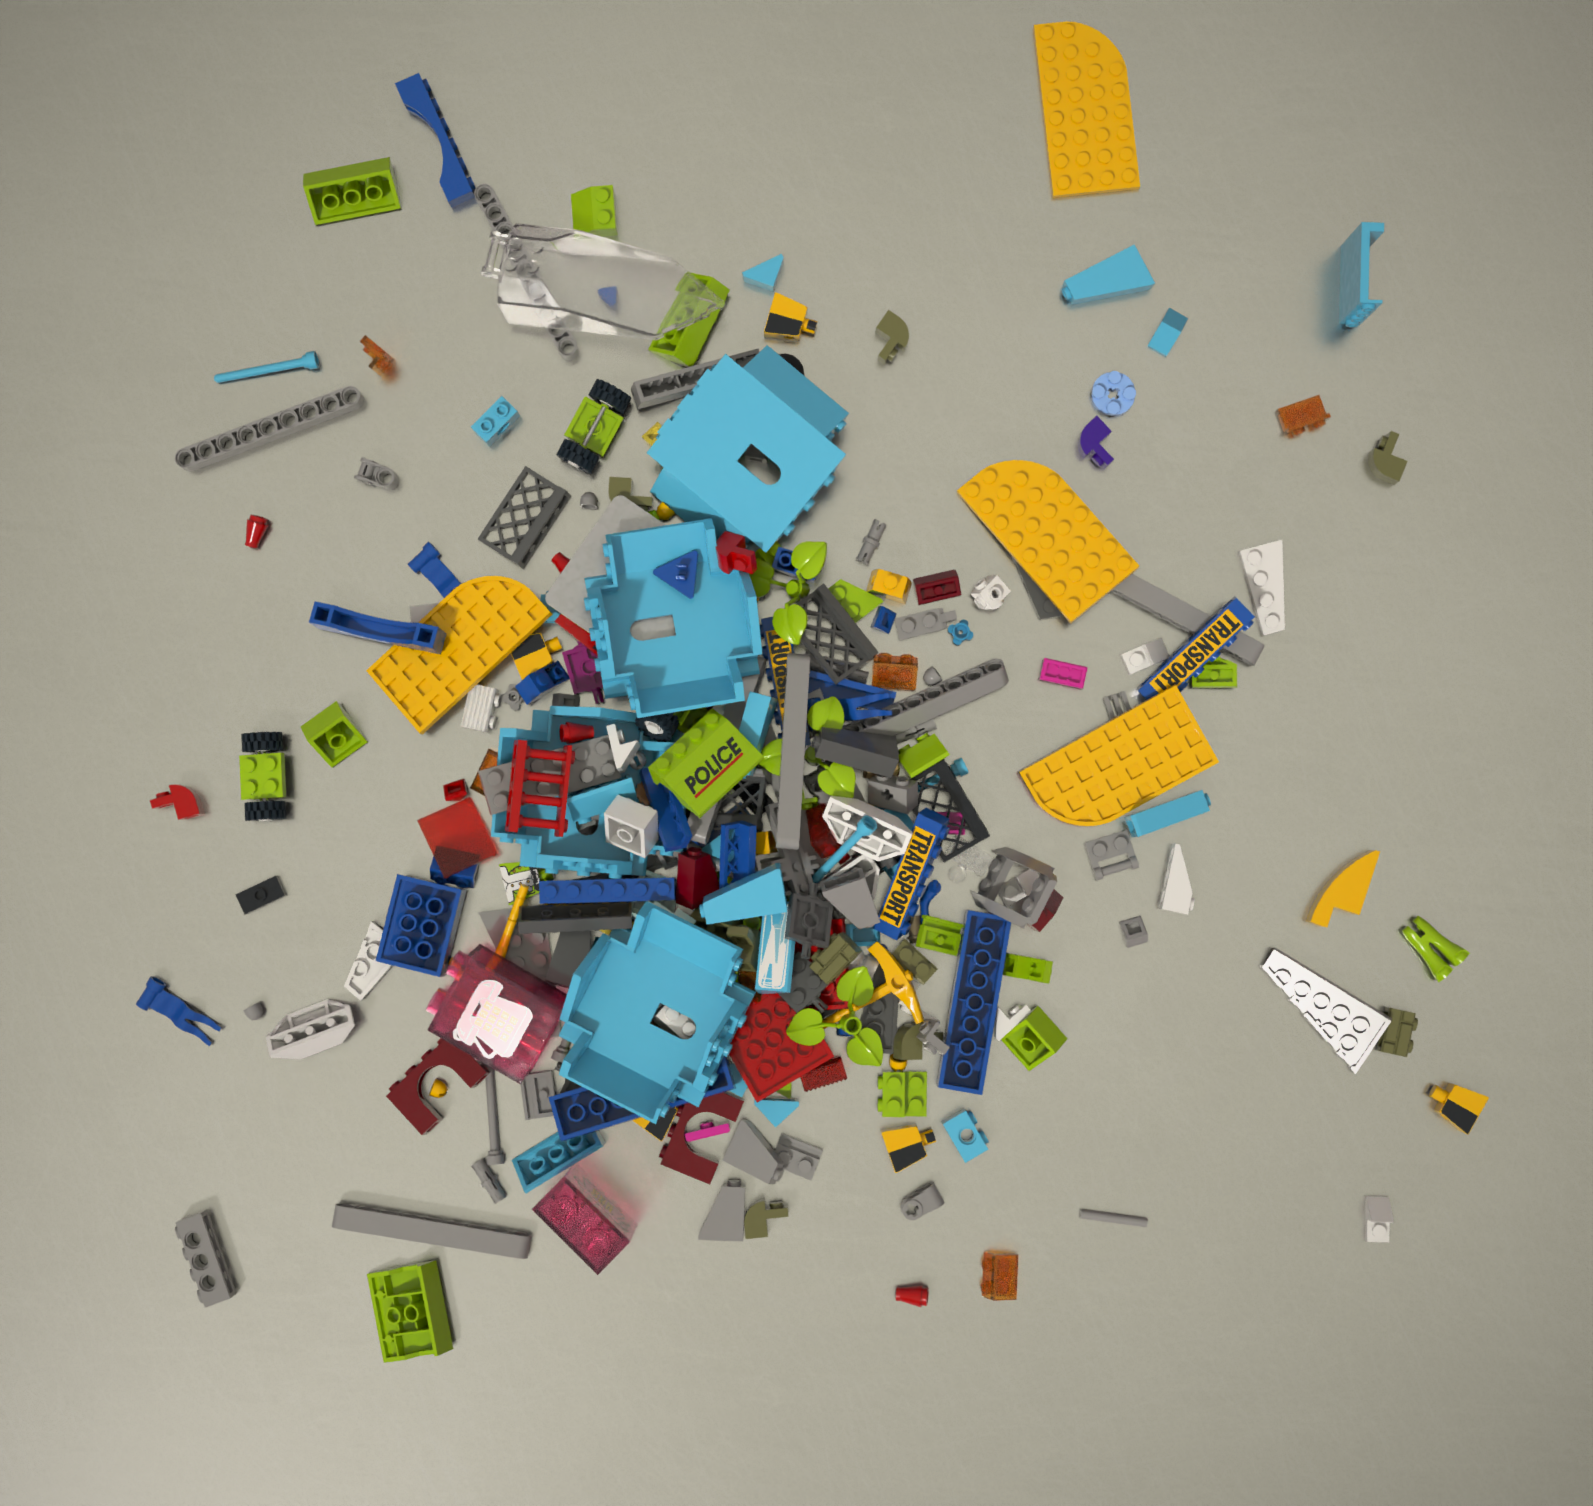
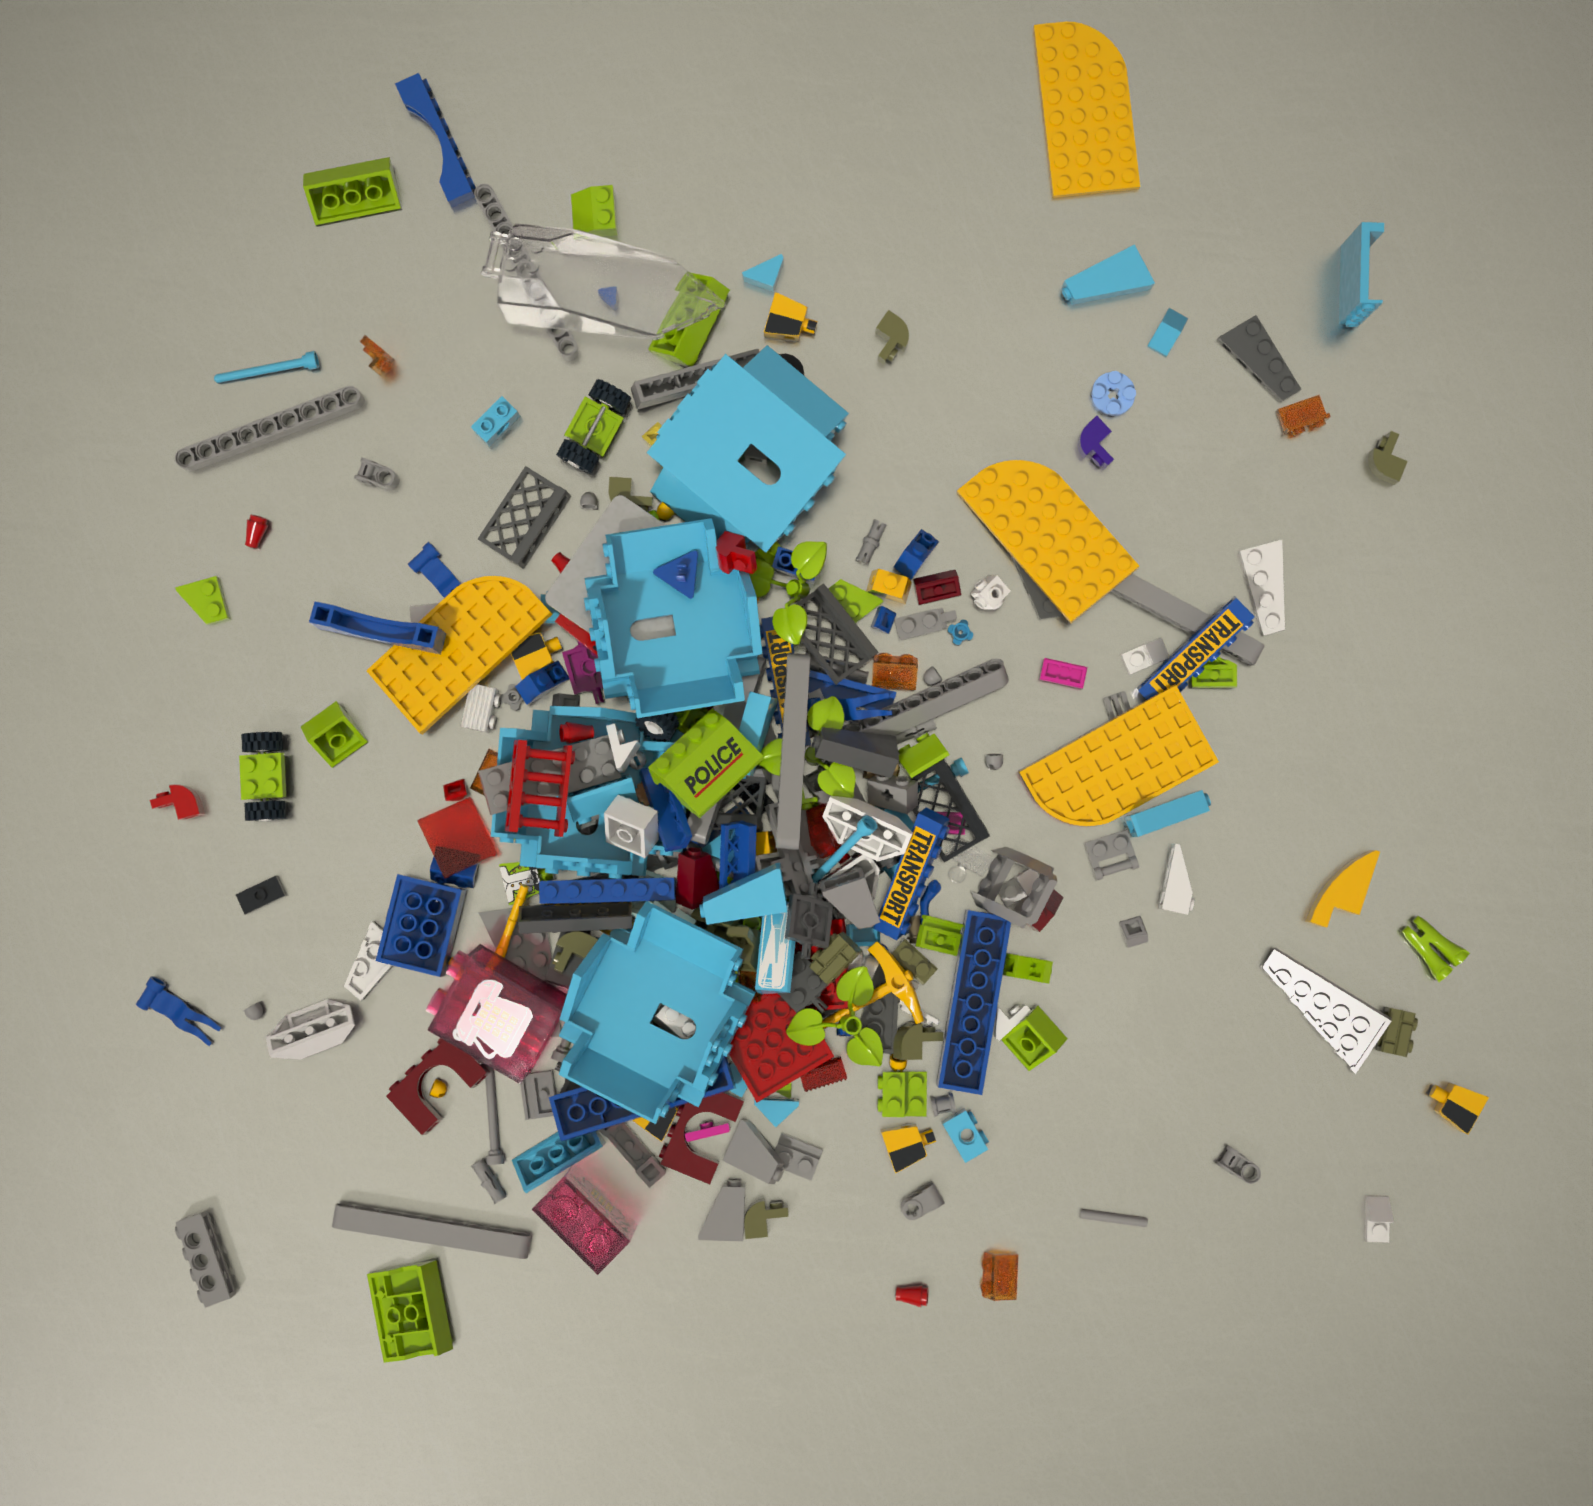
(205, 599): none -> lime wing
(572, 943): none -> olive brick
(635, 1153): none -> light grey slope
(916, 554): none -> blue slope
(932, 1043): light grey bracket -> none
(943, 1105): none -> light grey bush
(994, 761): none -> light grey hinge
(1236, 1163): none -> light grey piece
(1257, 351): none -> dark grey wing

